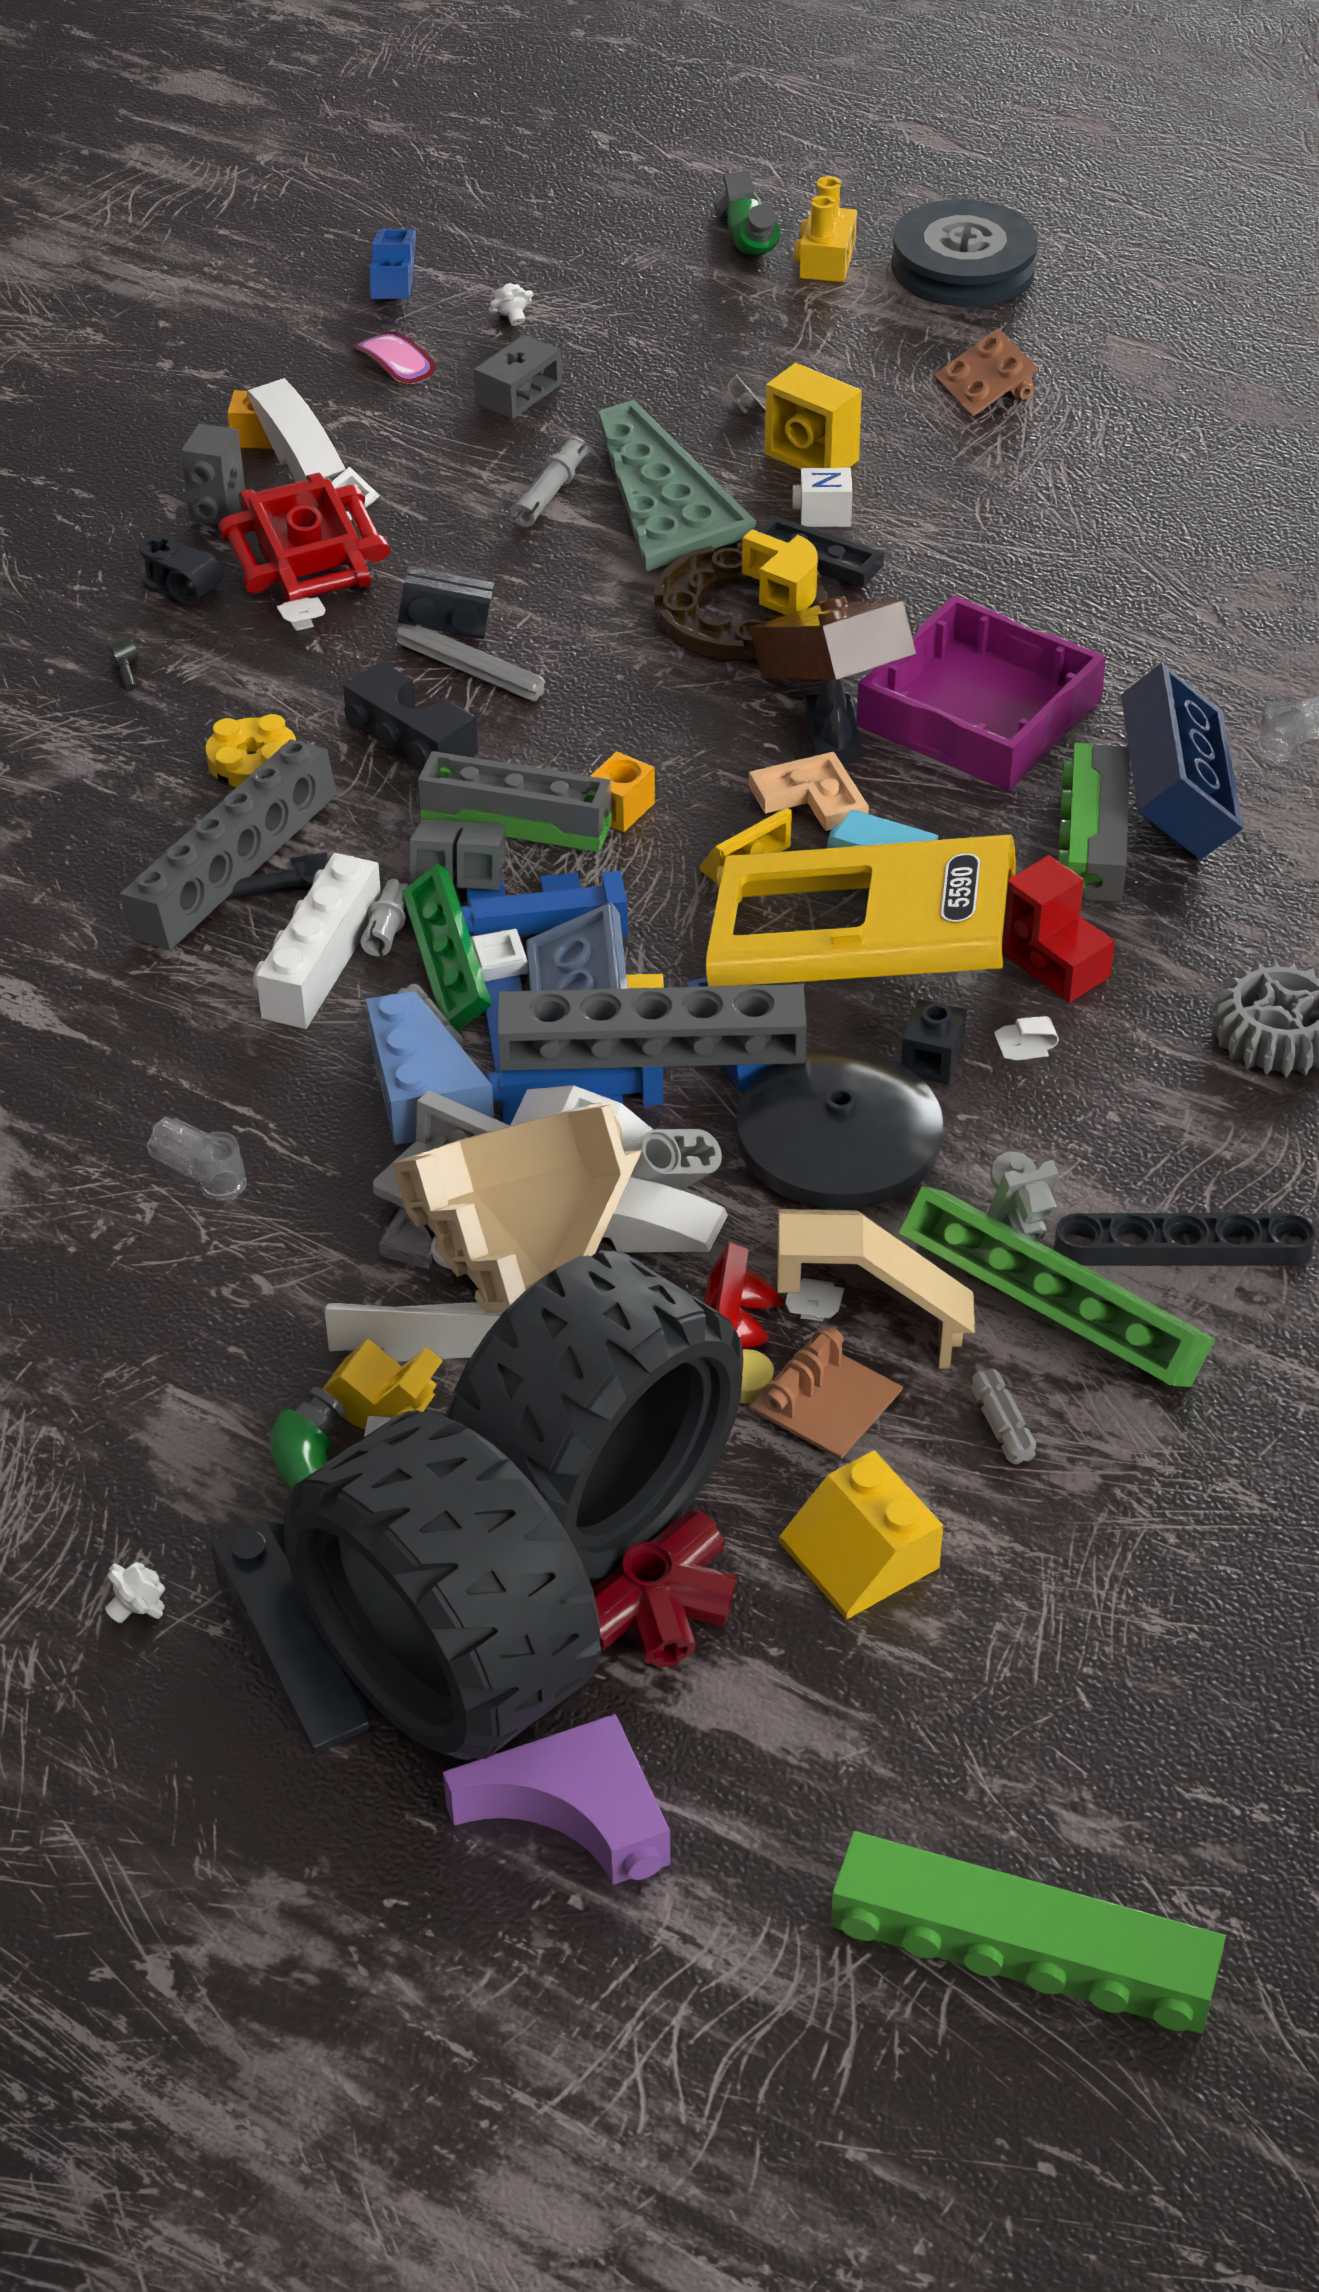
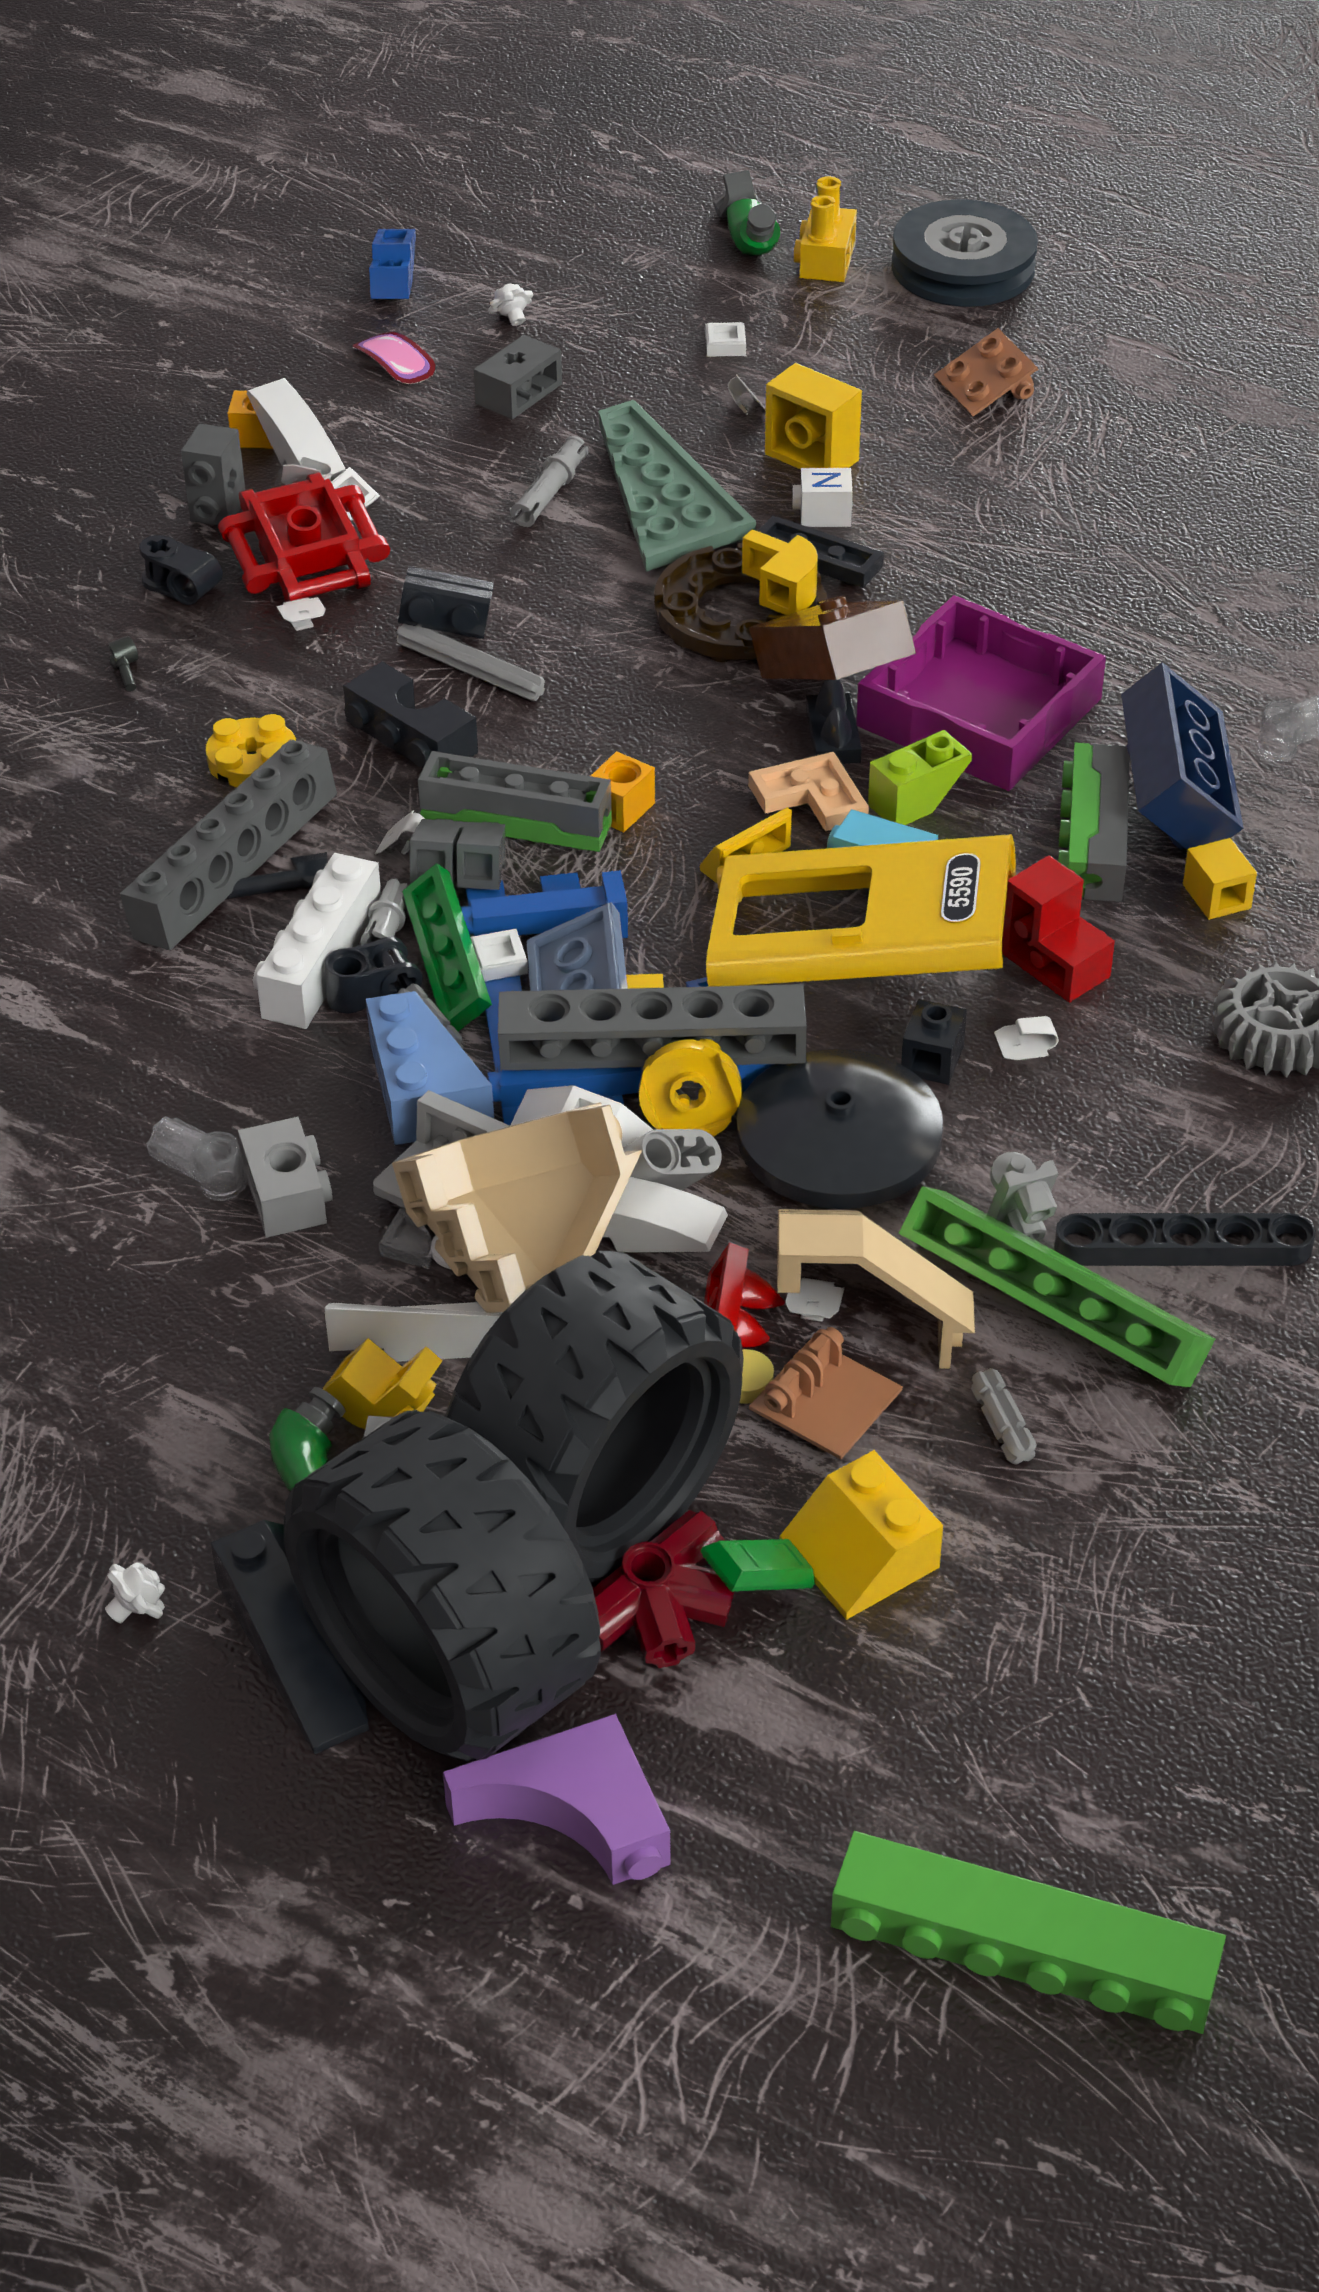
(284, 1176): none -> light grey brick
(307, 466): none -> white piece
(367, 973): none -> black piece
(408, 823): none -> white piece
(696, 1062): none -> yellow plate
(725, 339): none -> white tile
(759, 1564): none -> green tile
(916, 777): none -> lime slope
(1219, 878): none -> yellow brick

